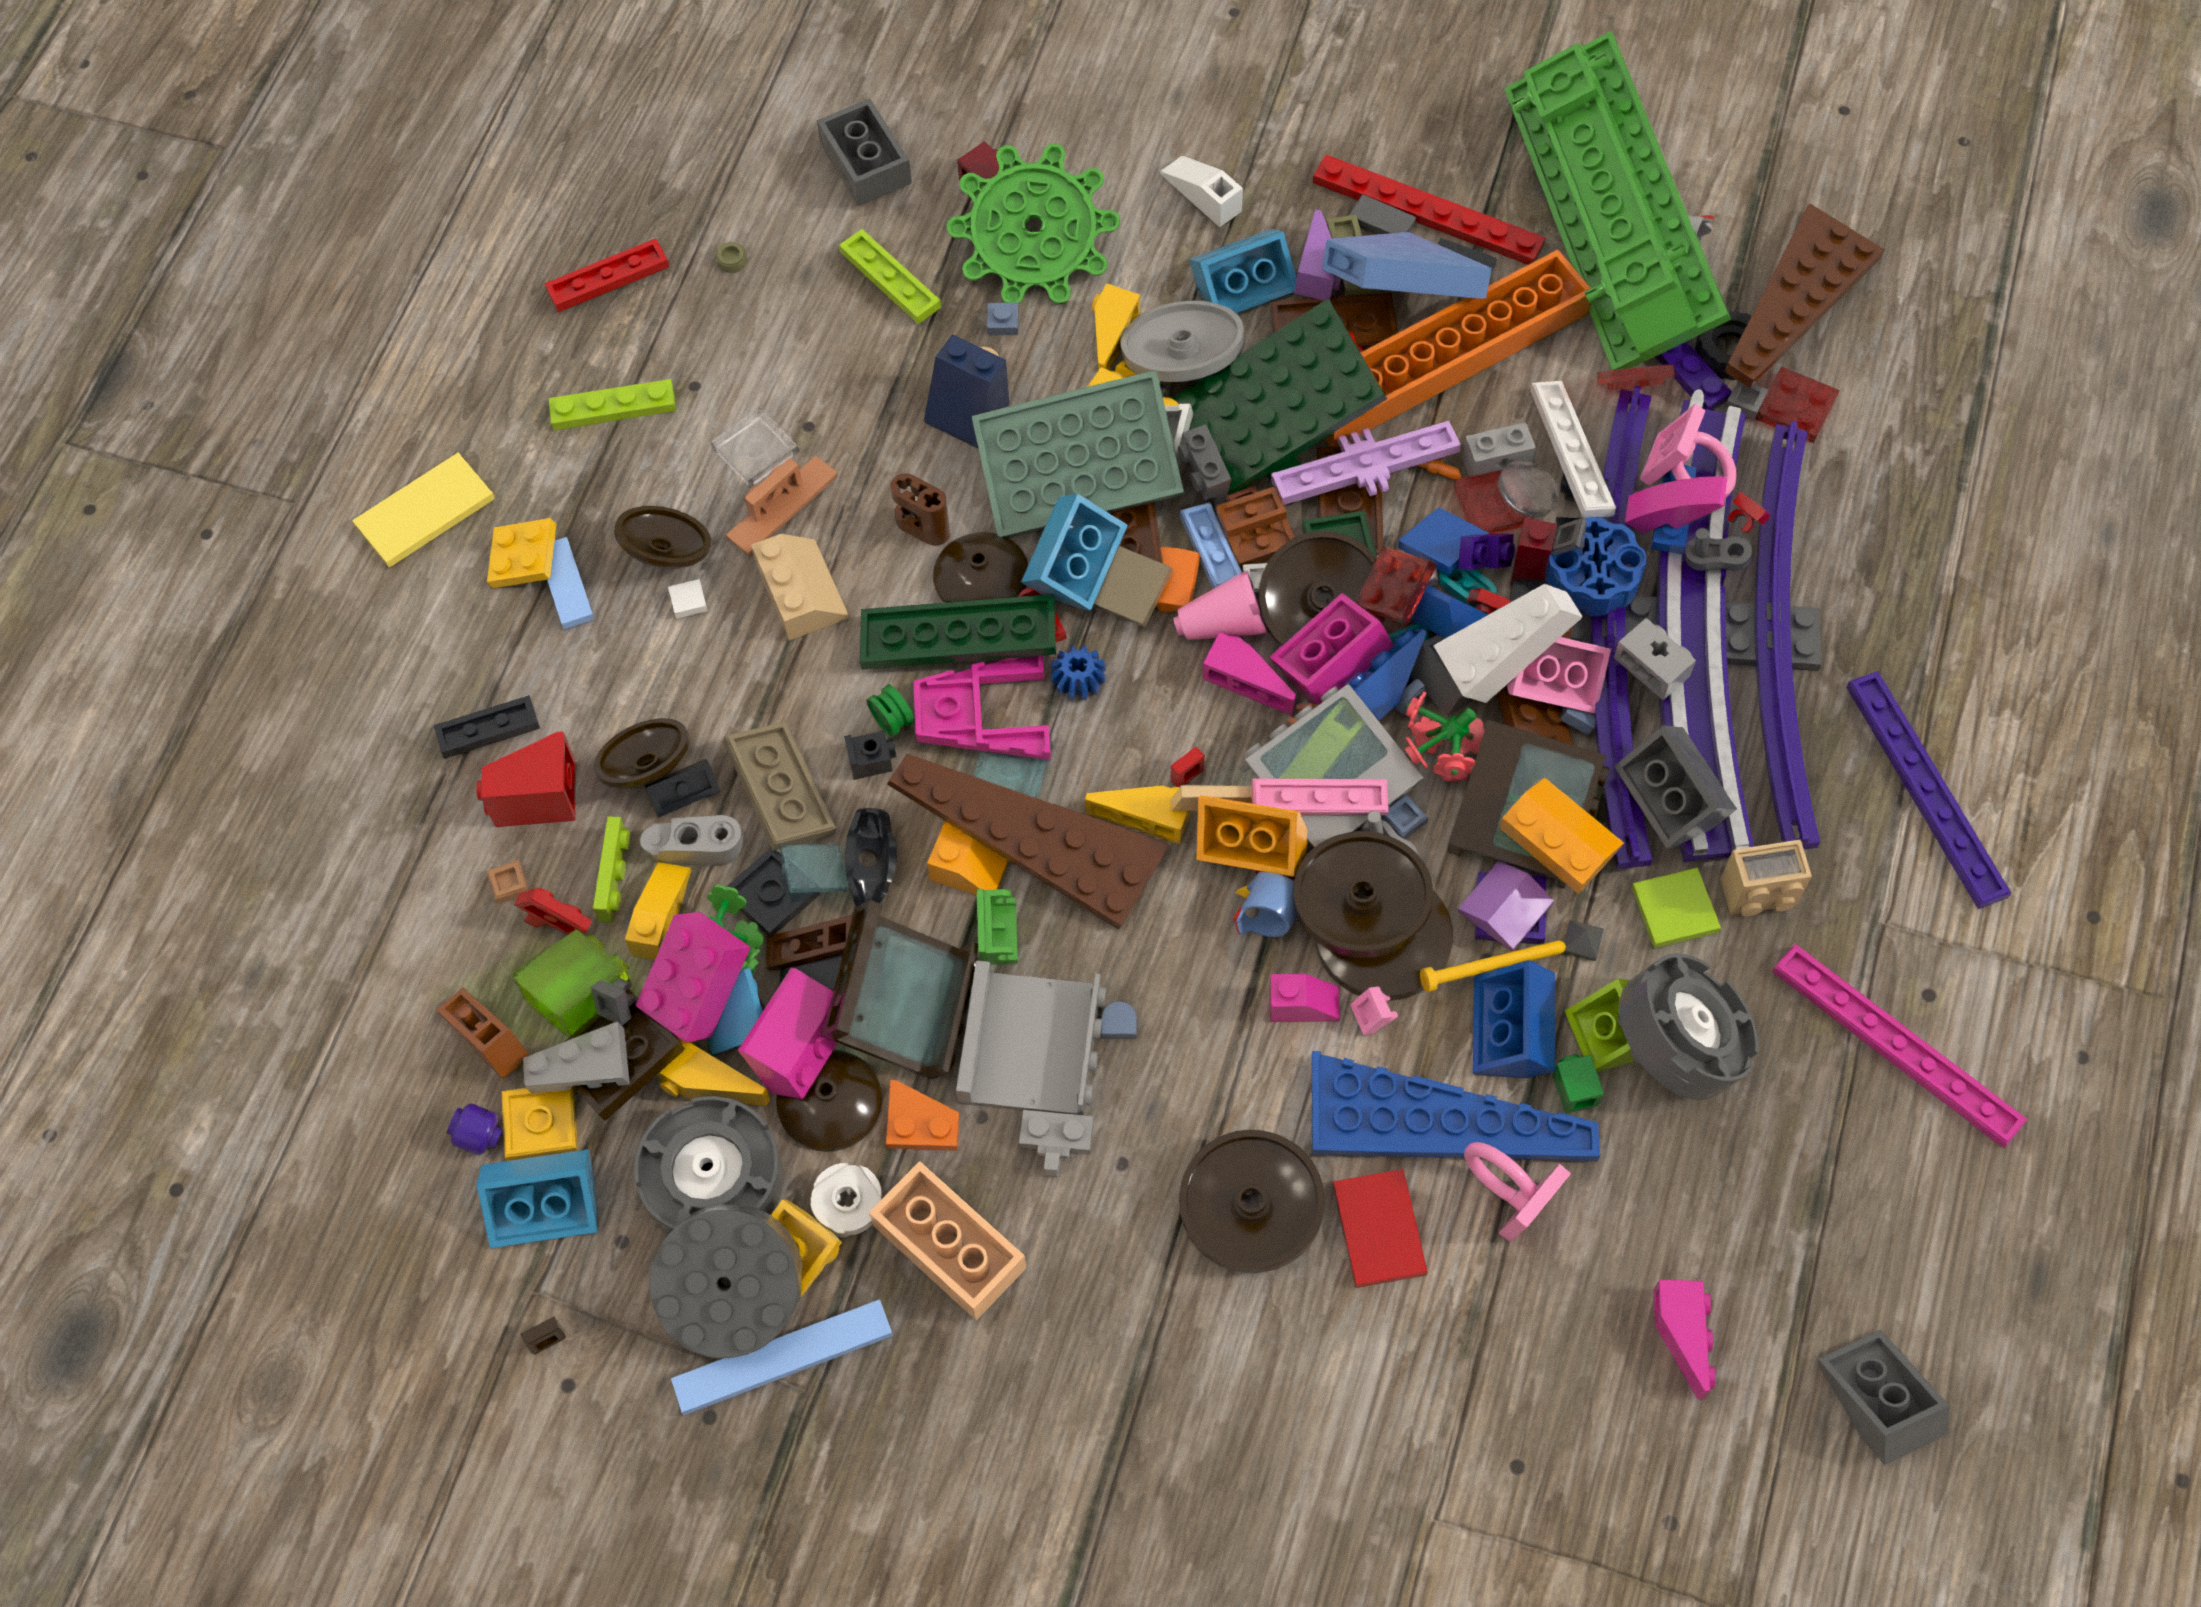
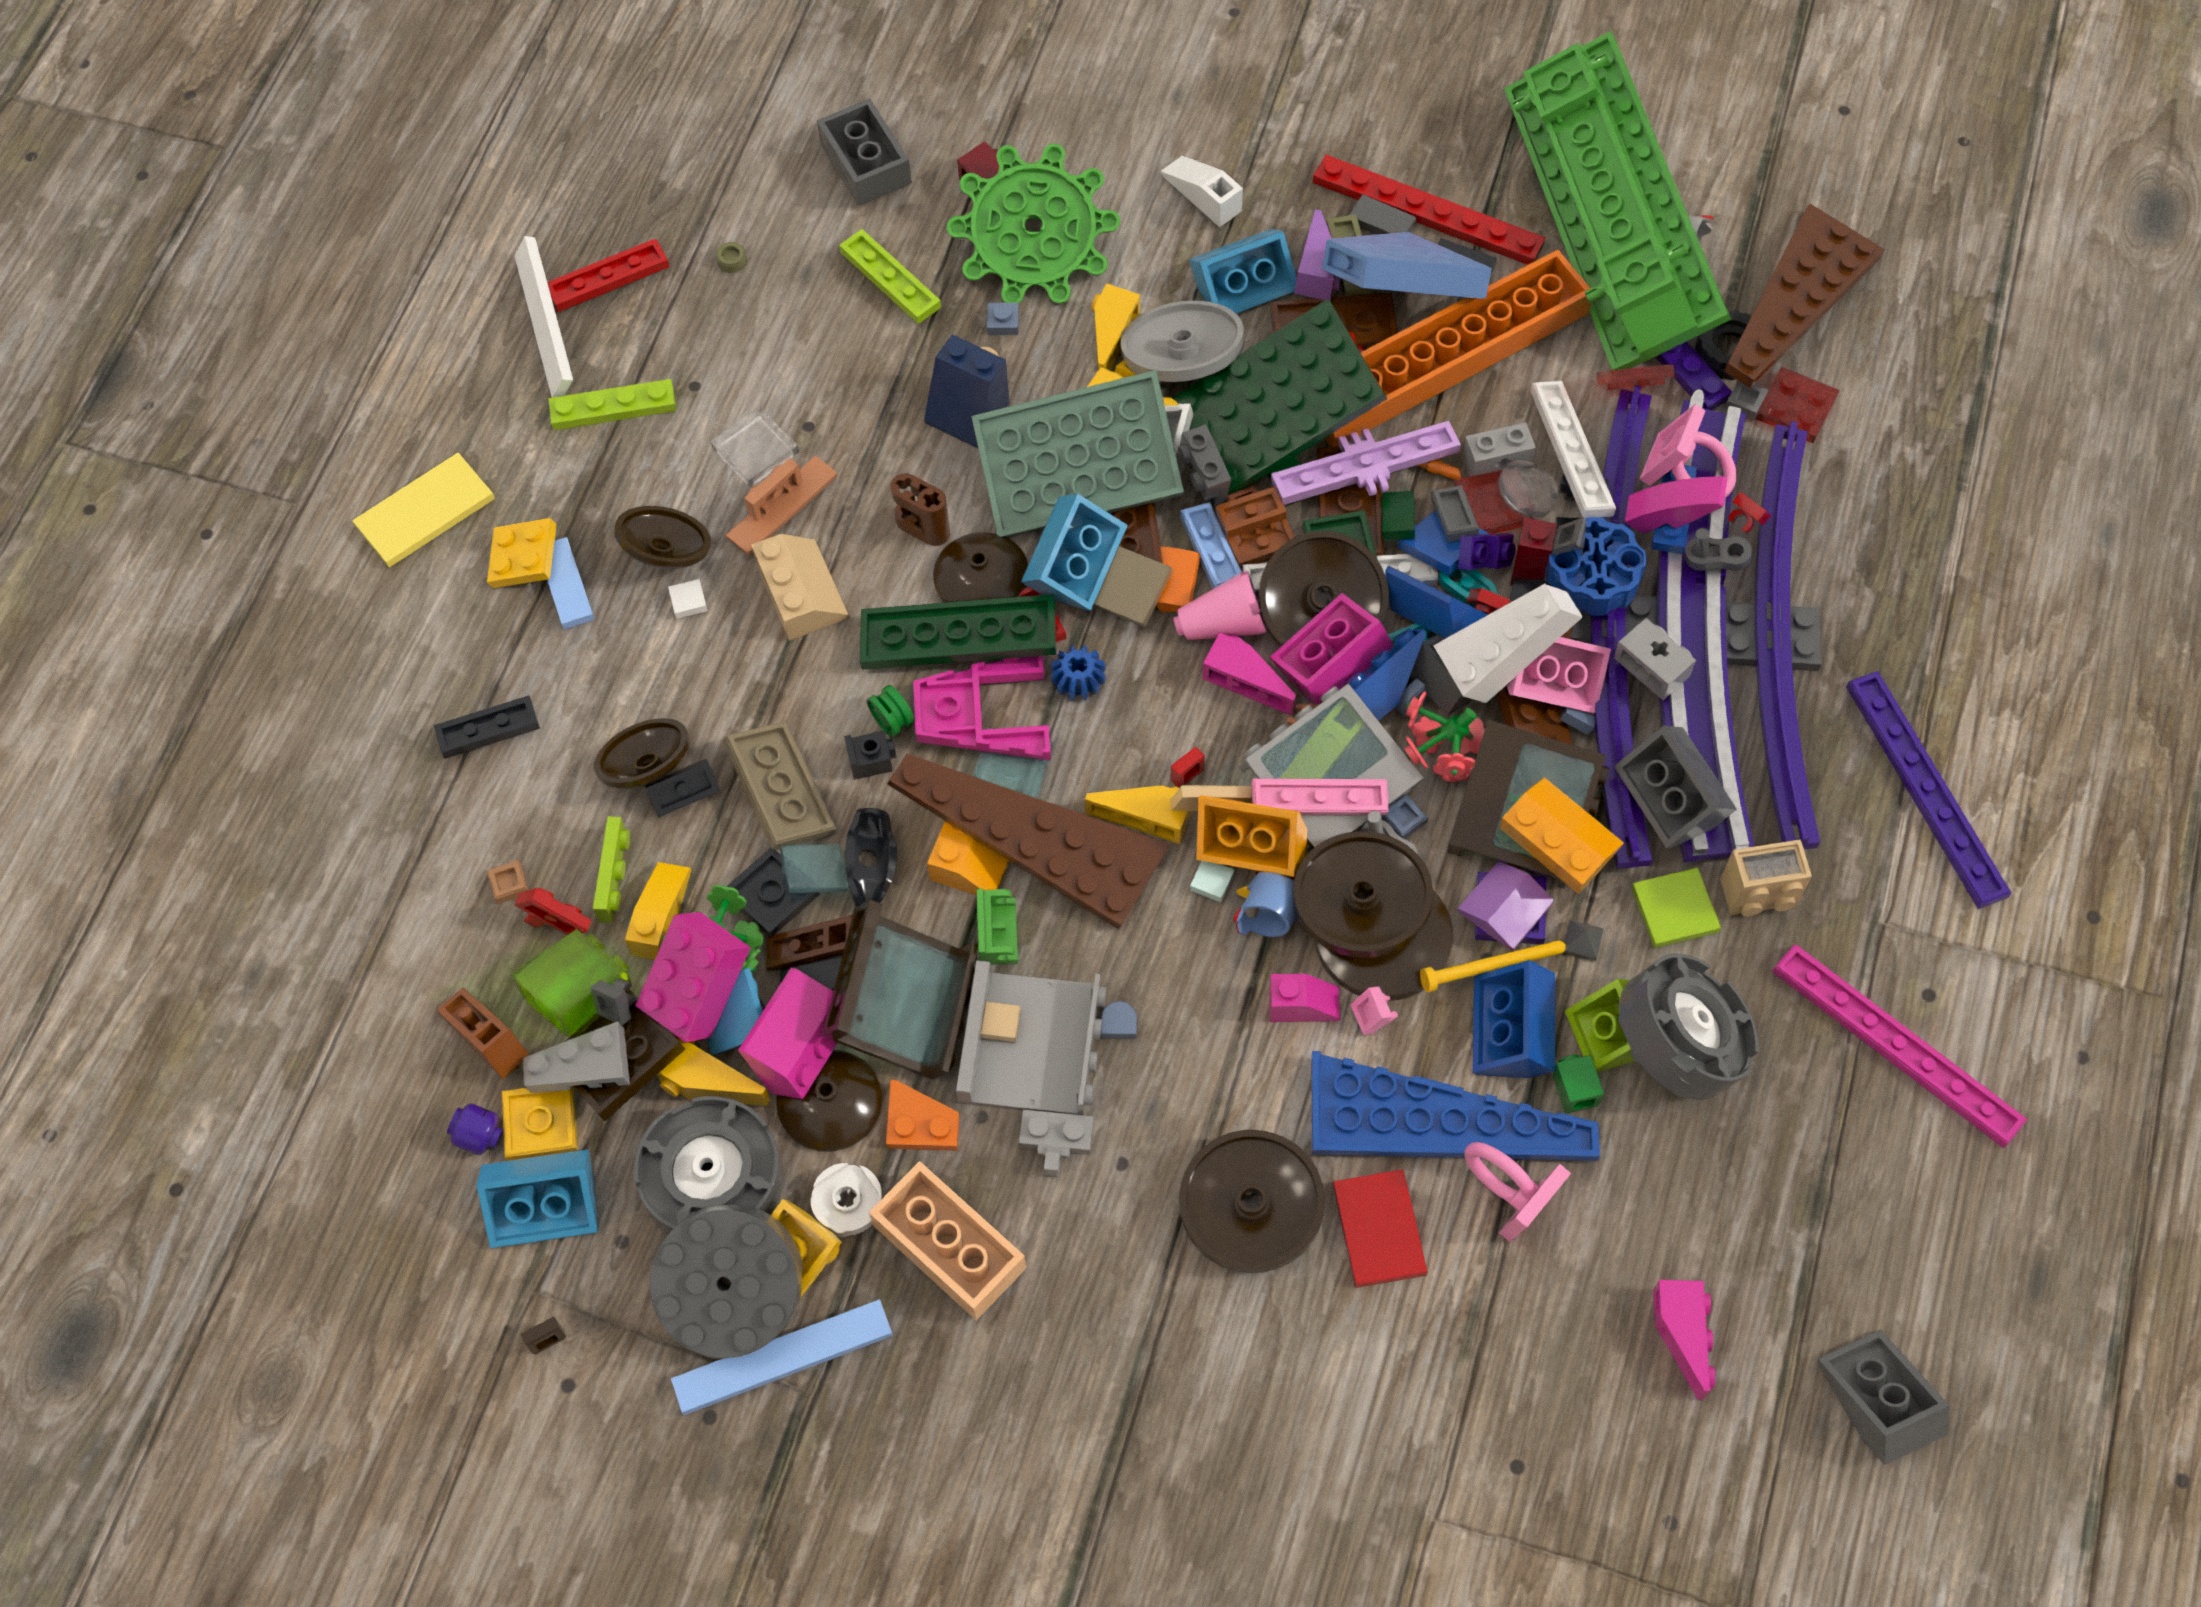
(531, 784): red slope -> none
(543, 317): none -> white tile
(666, 841): light grey piece -> none
(1001, 1022): none -> tan tile
(1212, 880): none -> light aqua tile
(1395, 584): clear red plate -> none
(1398, 515): none -> dark green tile
(1454, 513): none -> dark grey tile

